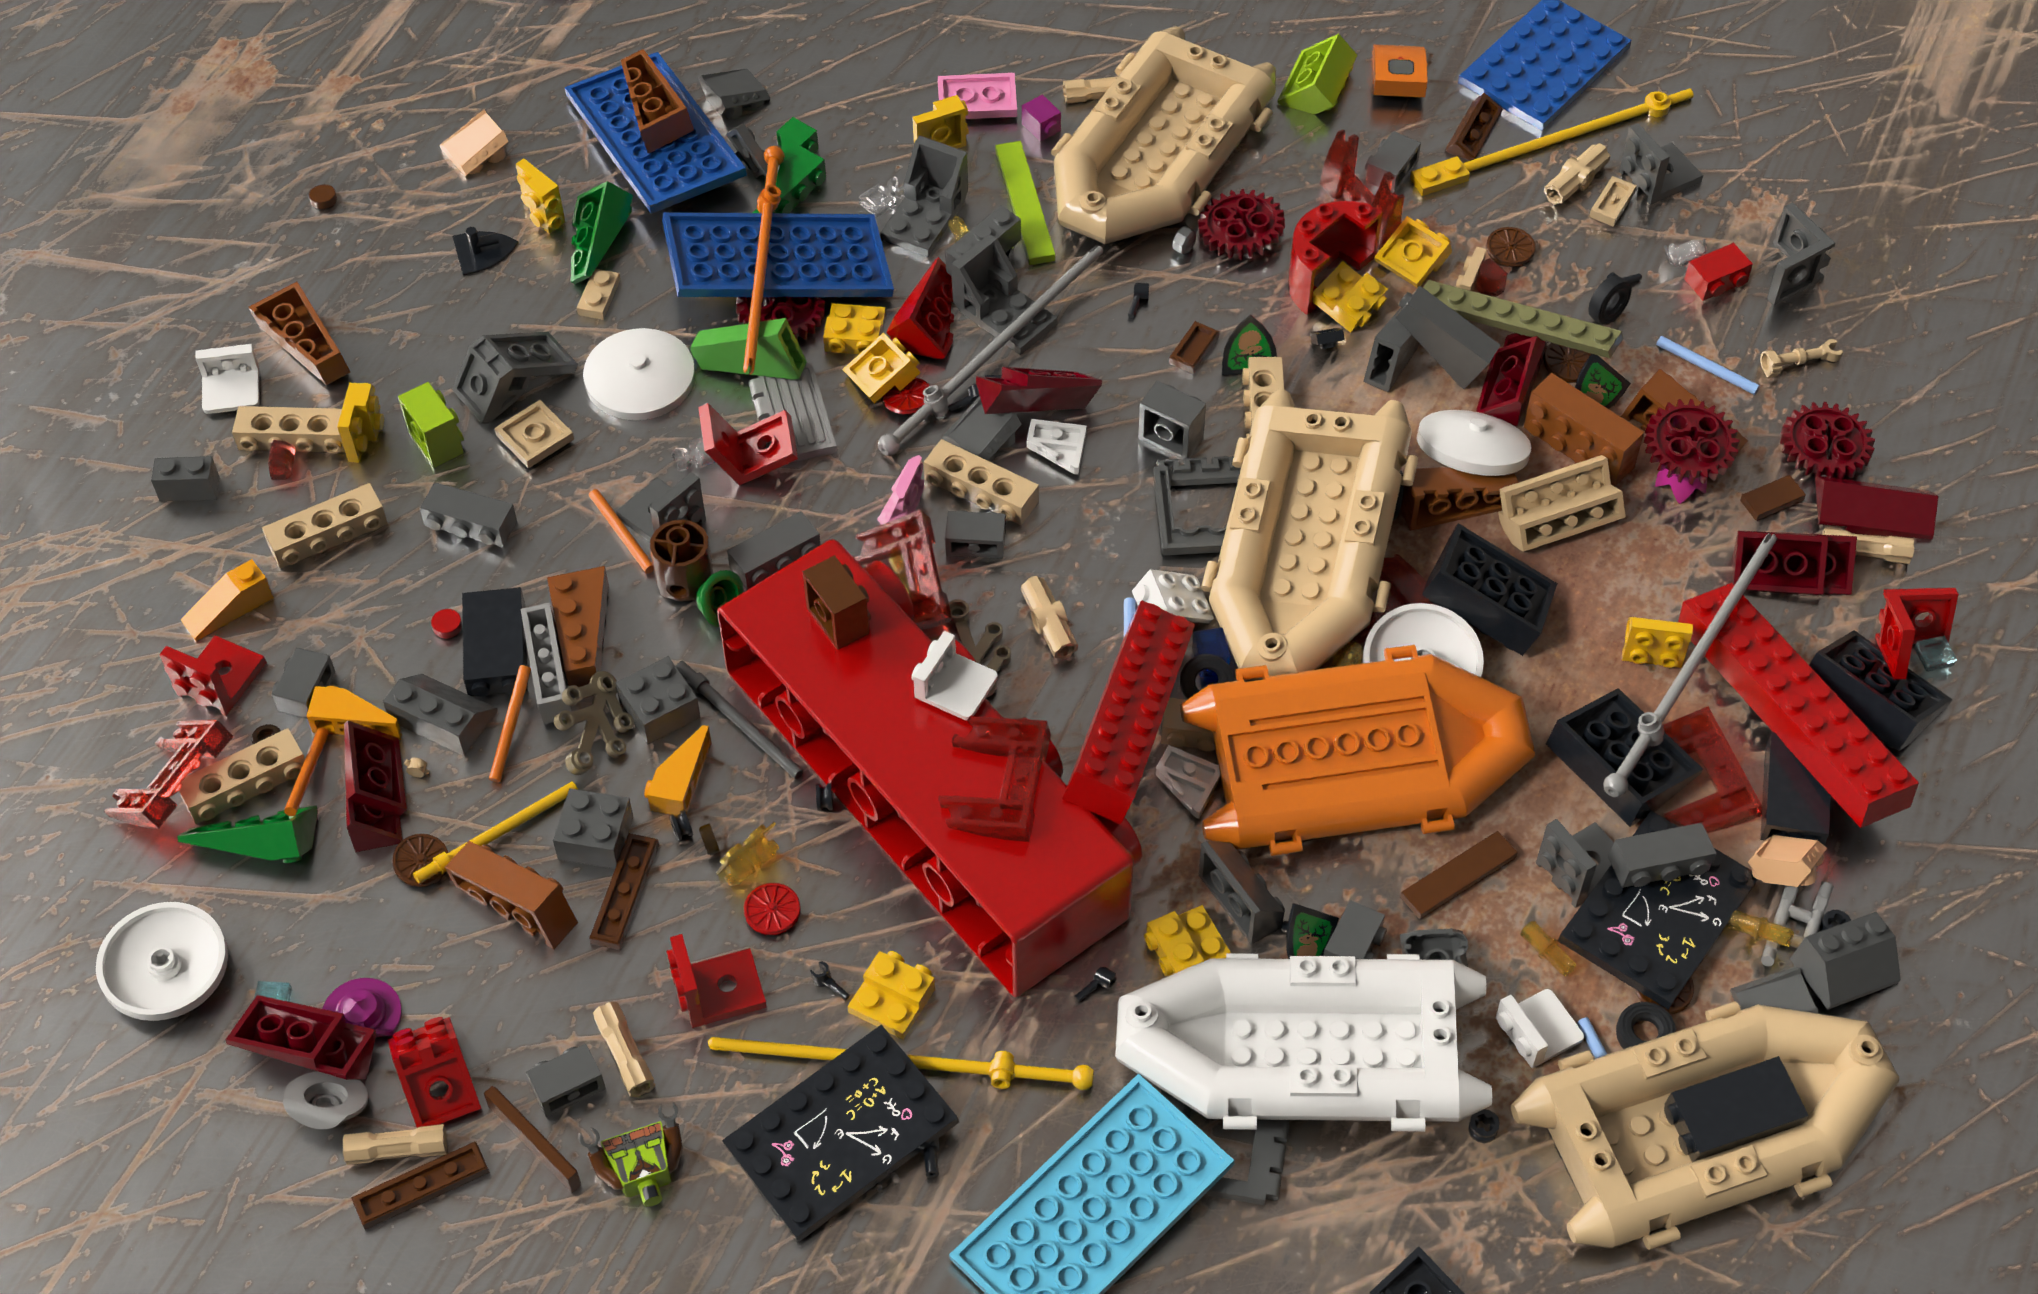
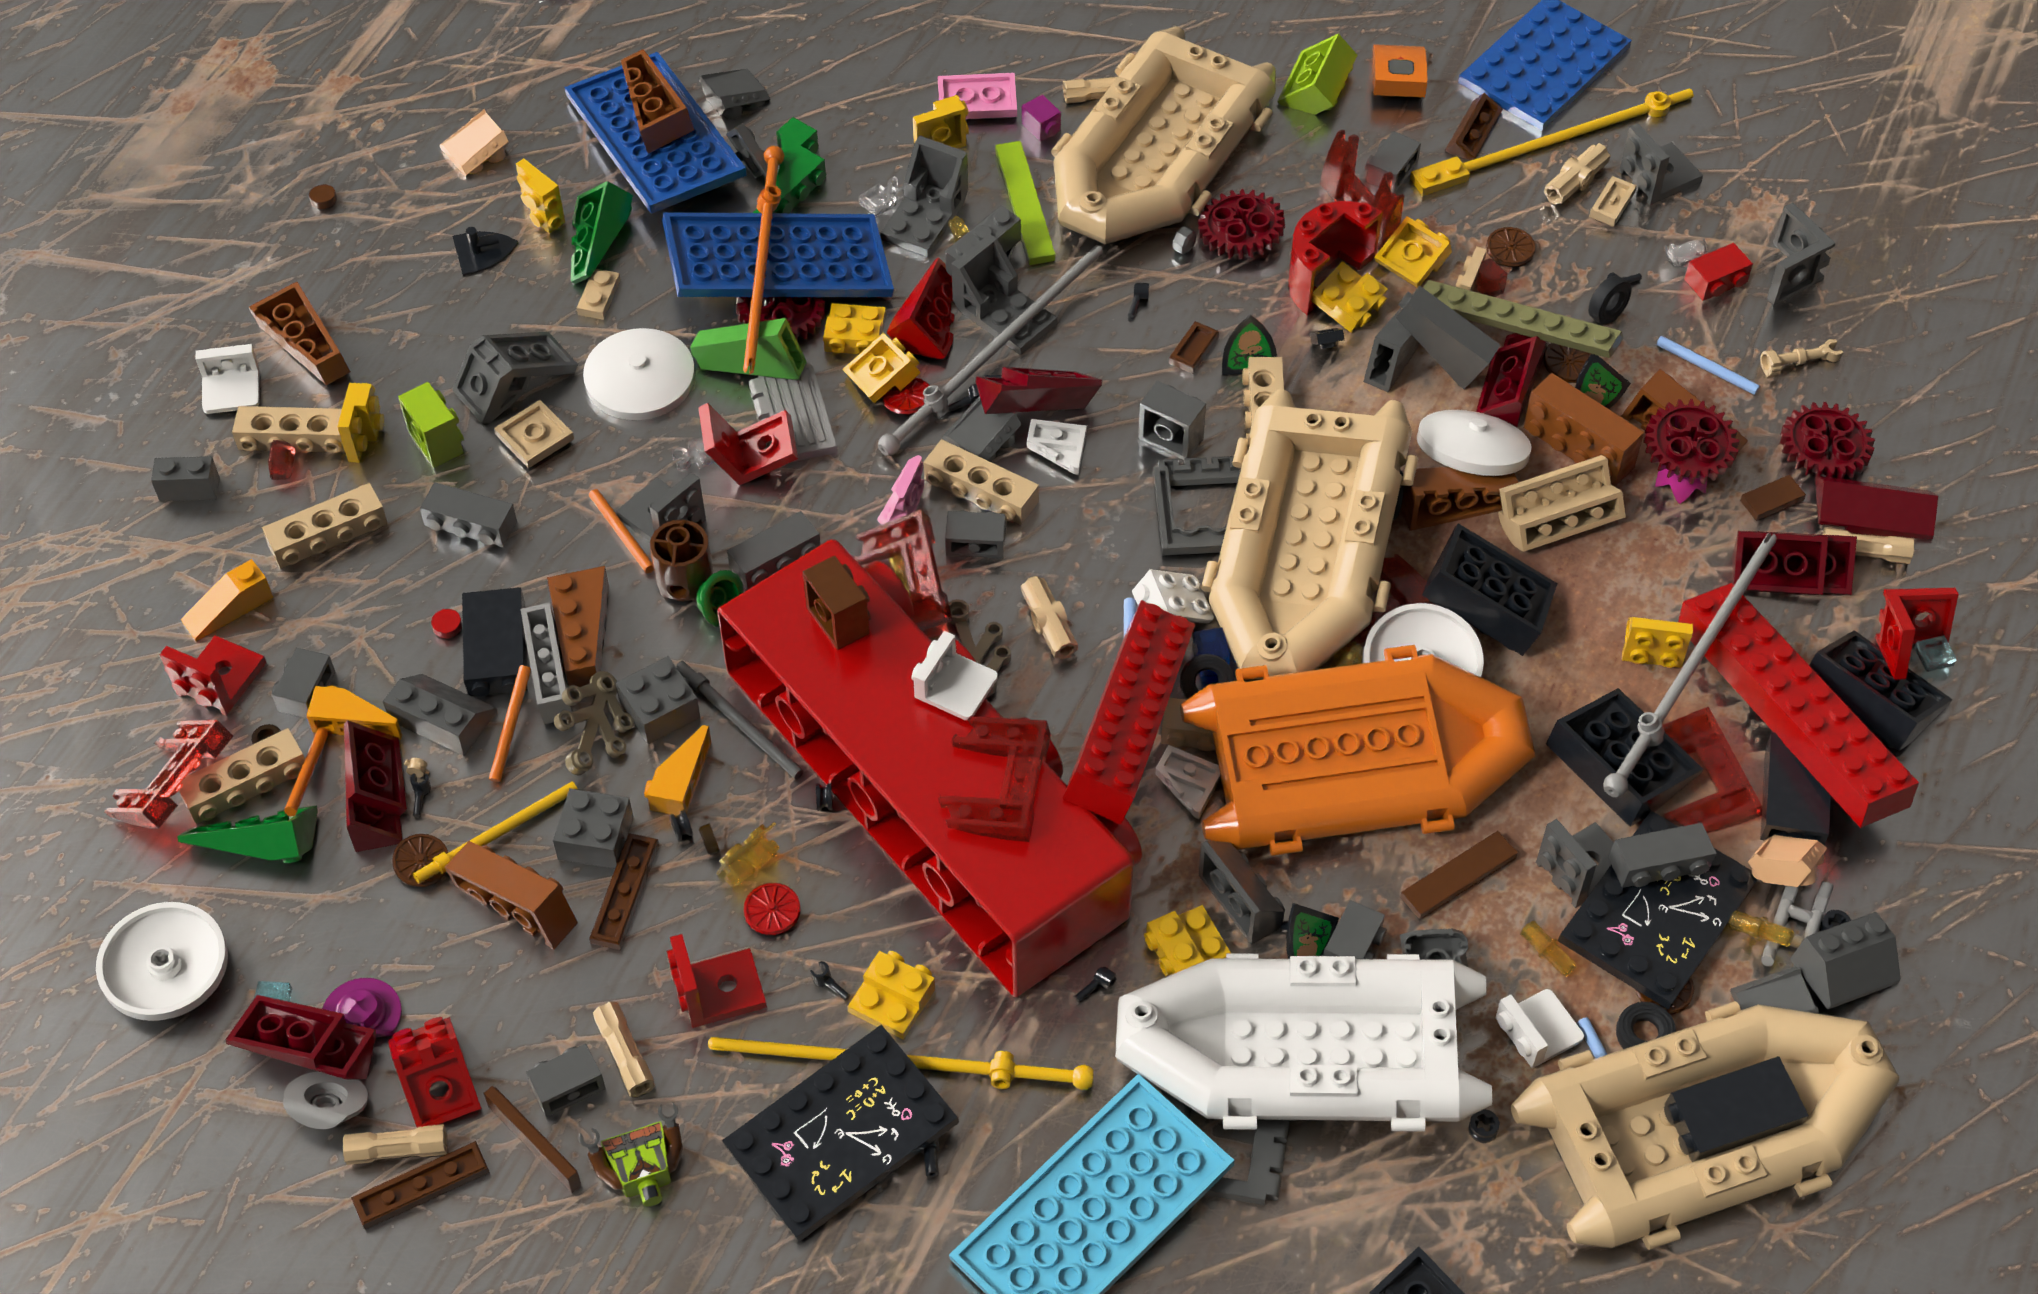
(419, 789): none -> black hand

